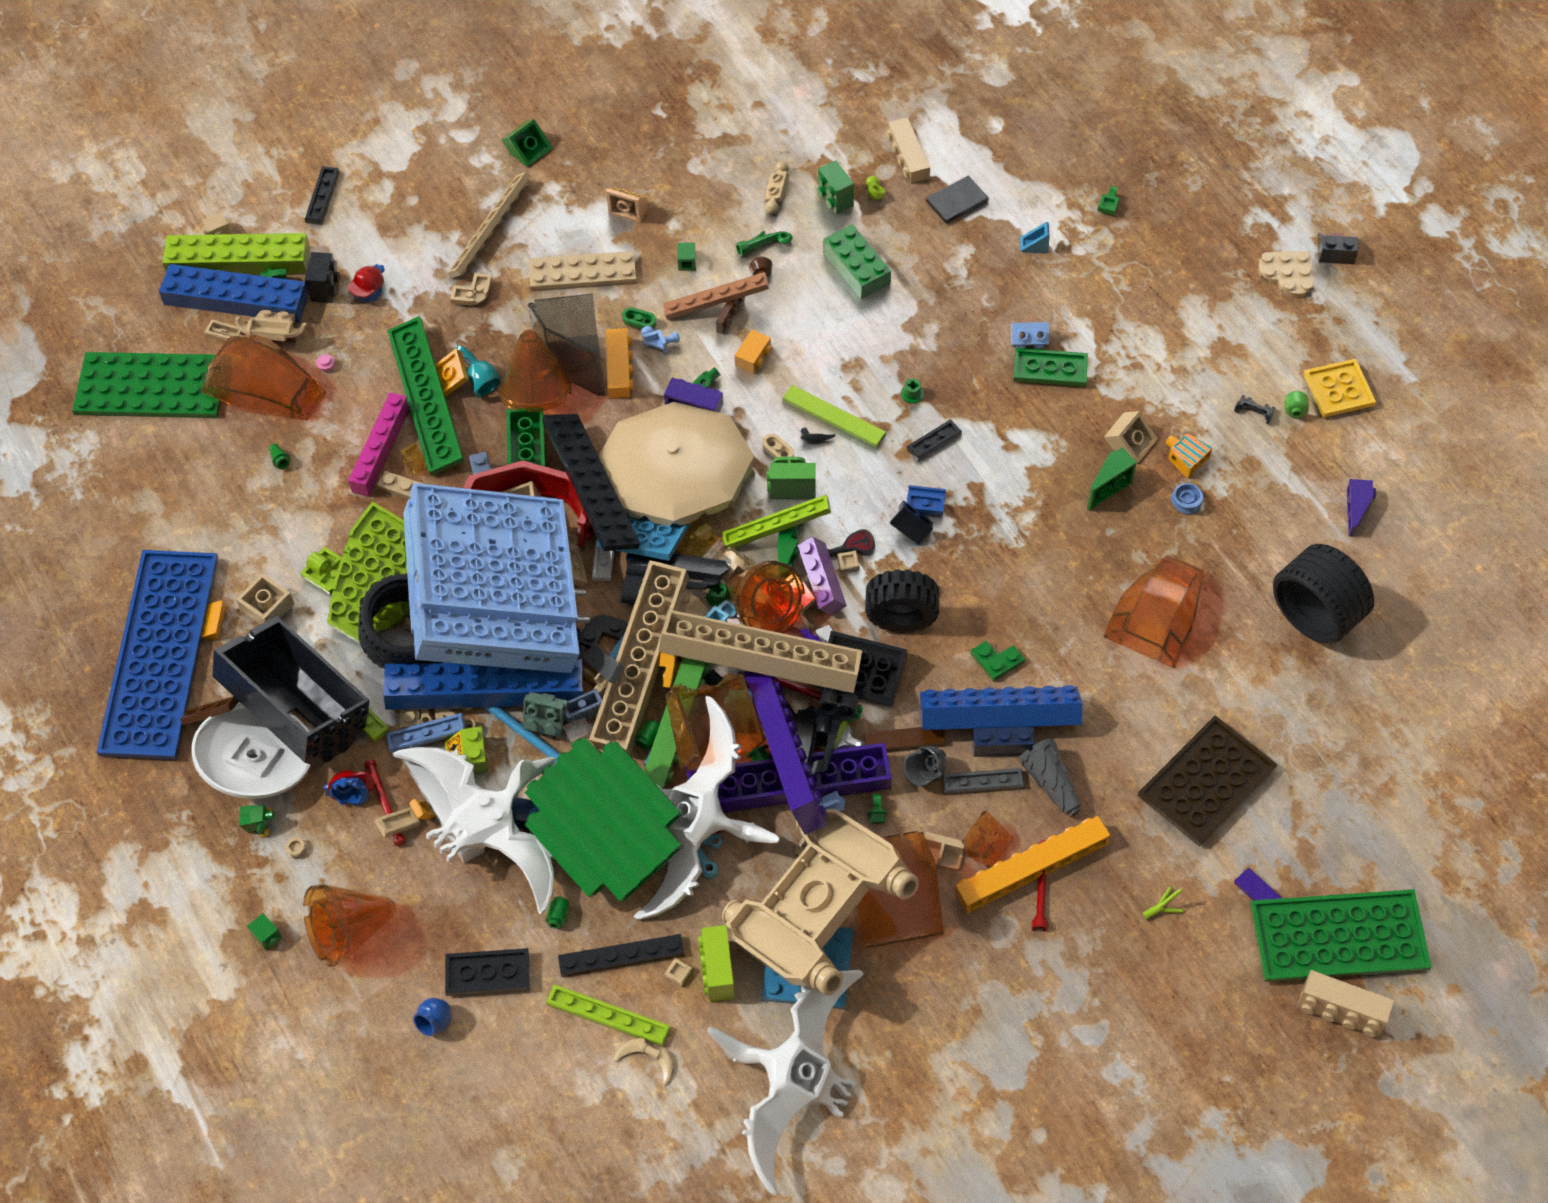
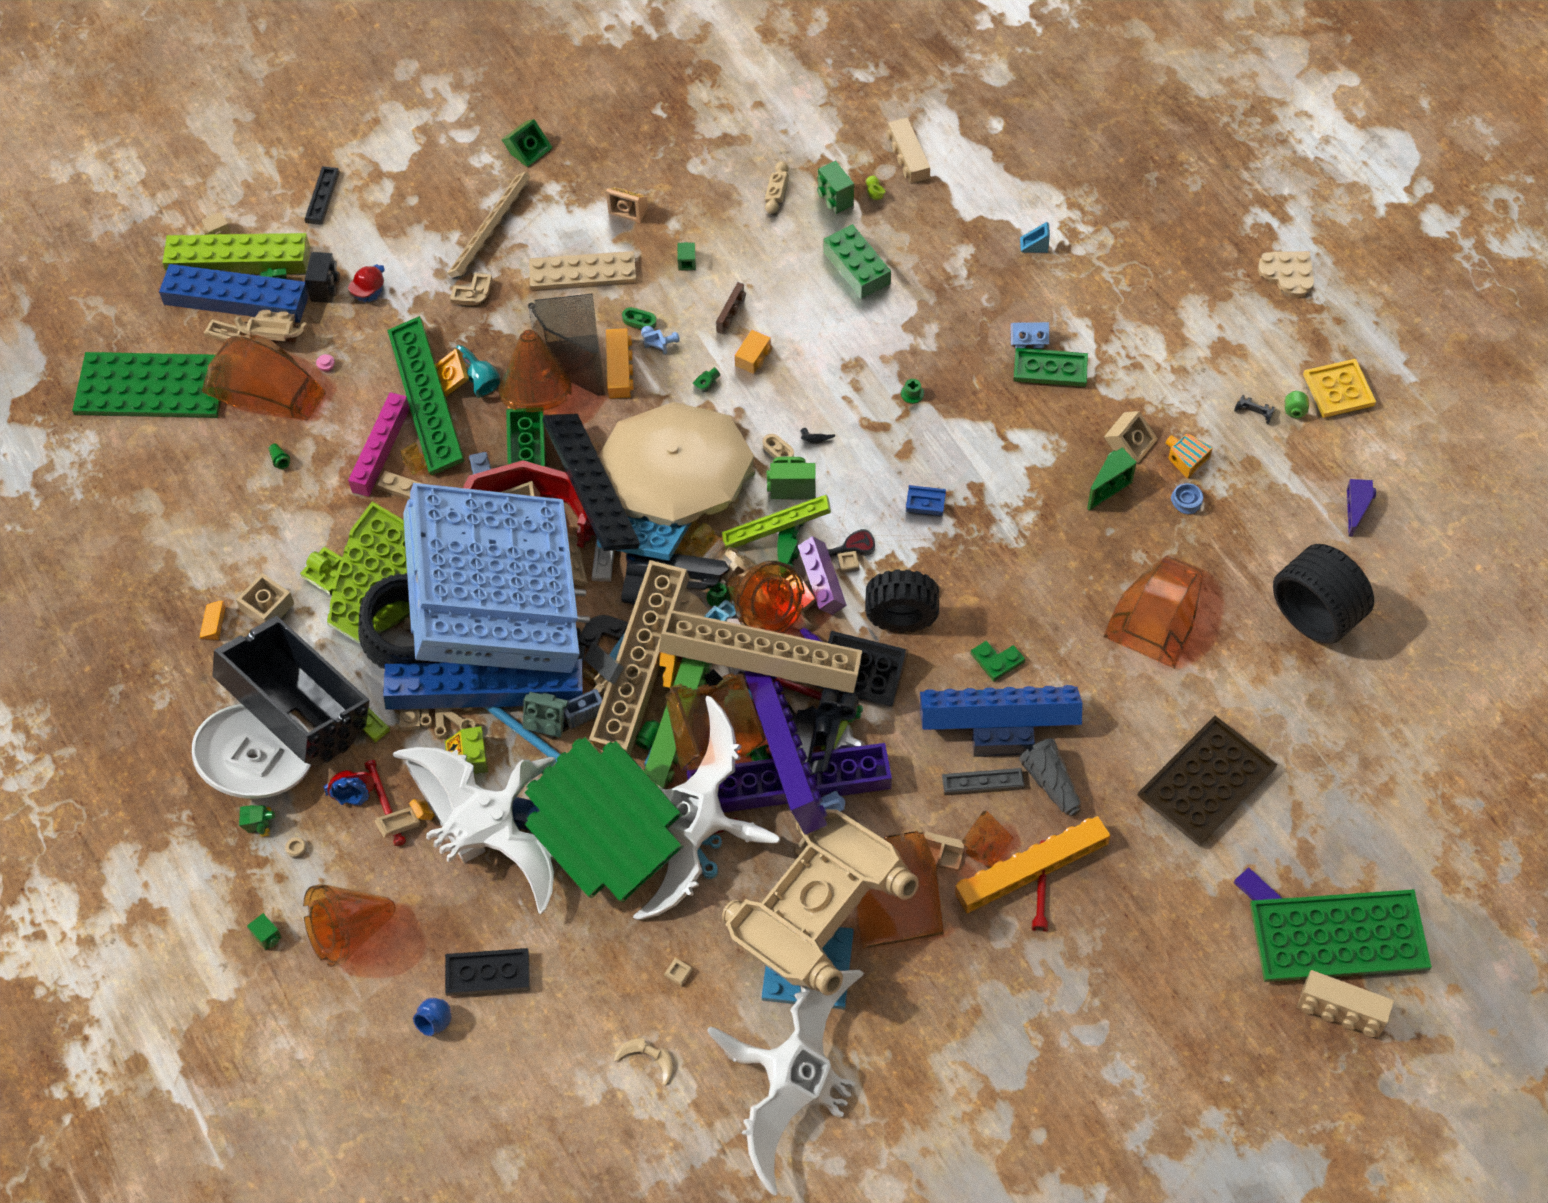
(158, 655): blue plate -> none
(211, 709): reddish brown tile -> none
(425, 732): medium blue tile -> none
(557, 912): green brick -> none
(577, 729): clear brick -> none
(608, 1015): lime tile -> none
(621, 955): black plate -> none
(693, 395): dark purple brick -> none
(716, 296): nougat plate -> none
(716, 963): lime brick -> none
(760, 265): reddish brown cone -> none
(761, 239): green plant -> none
(824, 633): white sticker -> none
(834, 416): lime tile -> none
(877, 815): green piece -> none
(906, 738): reddish brown tile -> none
(911, 523): black panel -> none
(925, 765): dark grey helmet -> none
(934, 440): black tile -> none
(957, 199): tile -> none
(1109, 203): green plate -> none
(1163, 901): lime plant -> none
(1337, 248): black slope -> none

